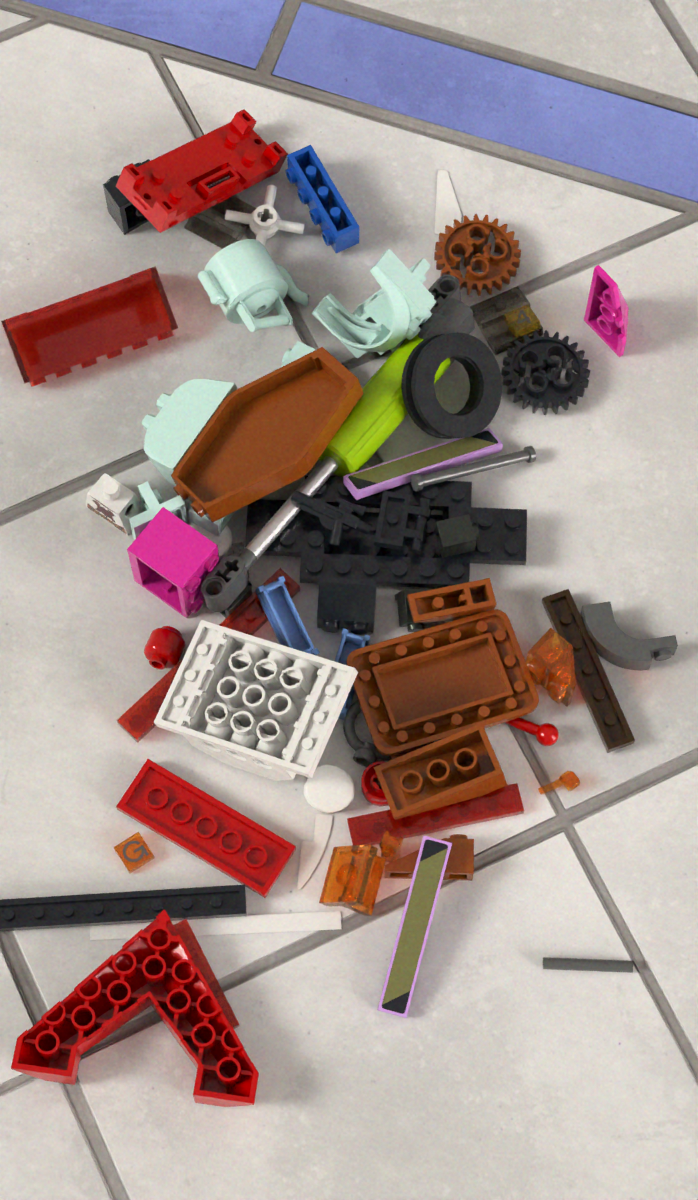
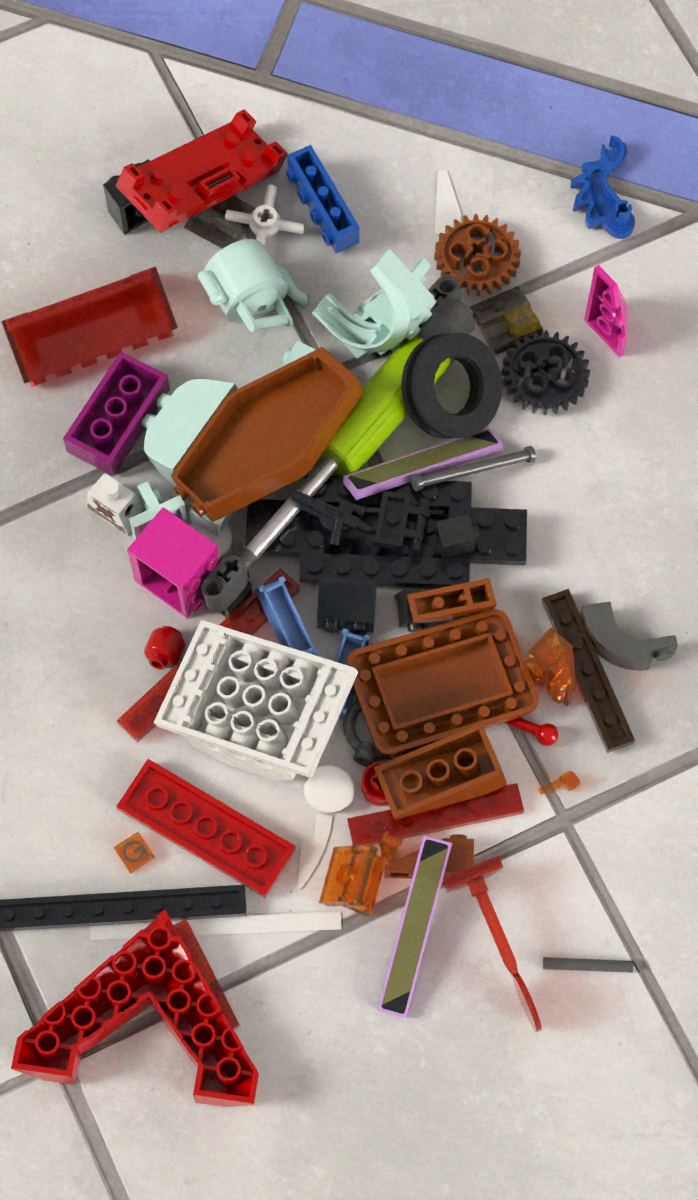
(115, 413): none -> magenta brick
(474, 878): none -> clear red piece
(597, 196): none -> blue animal

